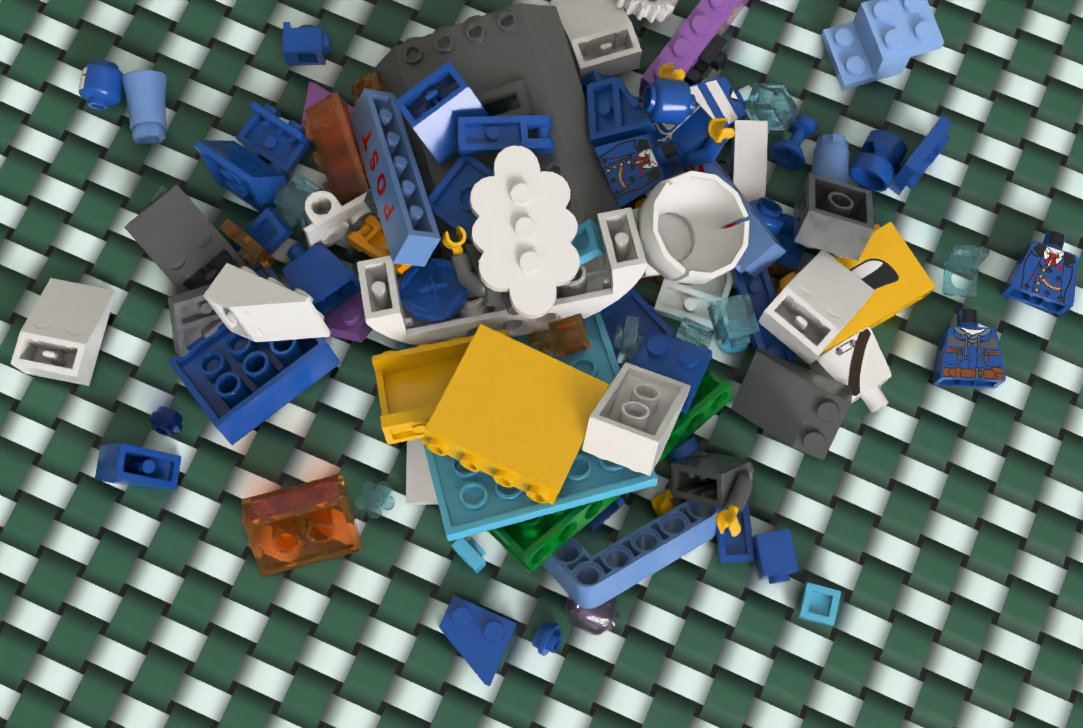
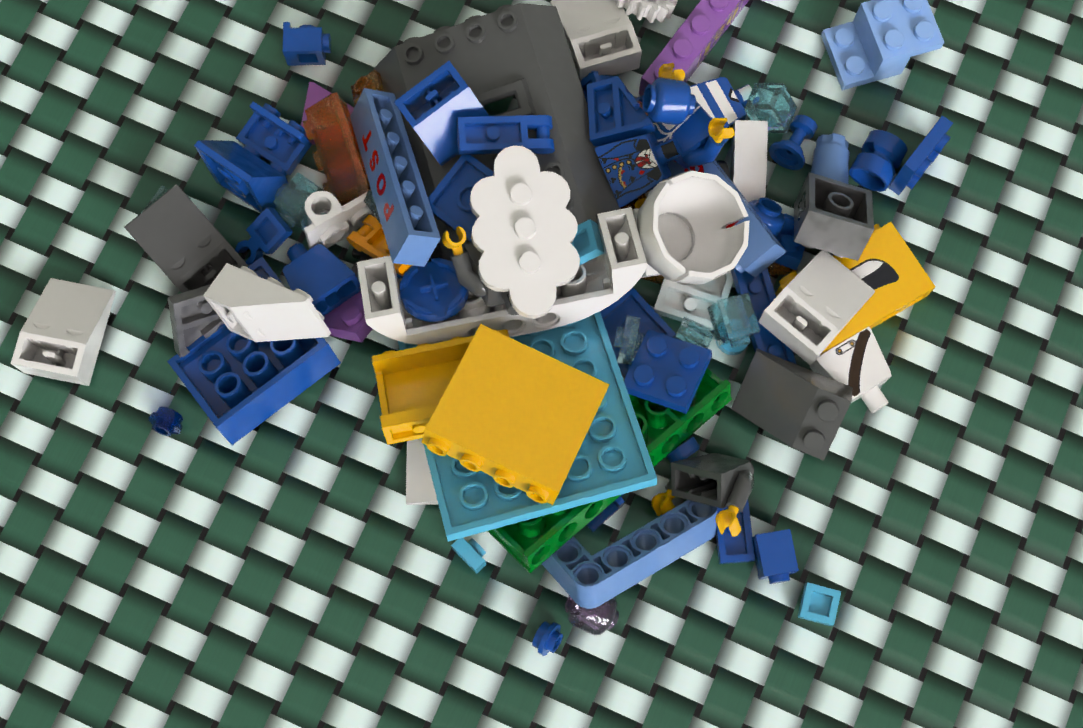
(101, 84): blue head -> none
(137, 466): blue slope -> none
(146, 105): medium blue plant -> none
(250, 249): clear orange plate -> none
(301, 525): clear orange slope -> none
(375, 498): clear light blue plant -> none
(477, 636): blue wing -> none
(565, 337): clear orange plate -> none
(635, 418): white slope -> none
(710, 59): black plate -> none
(966, 260): clear light blue bracket -> none
(968, 355): torso -> none
(1044, 275): blue torso -> none

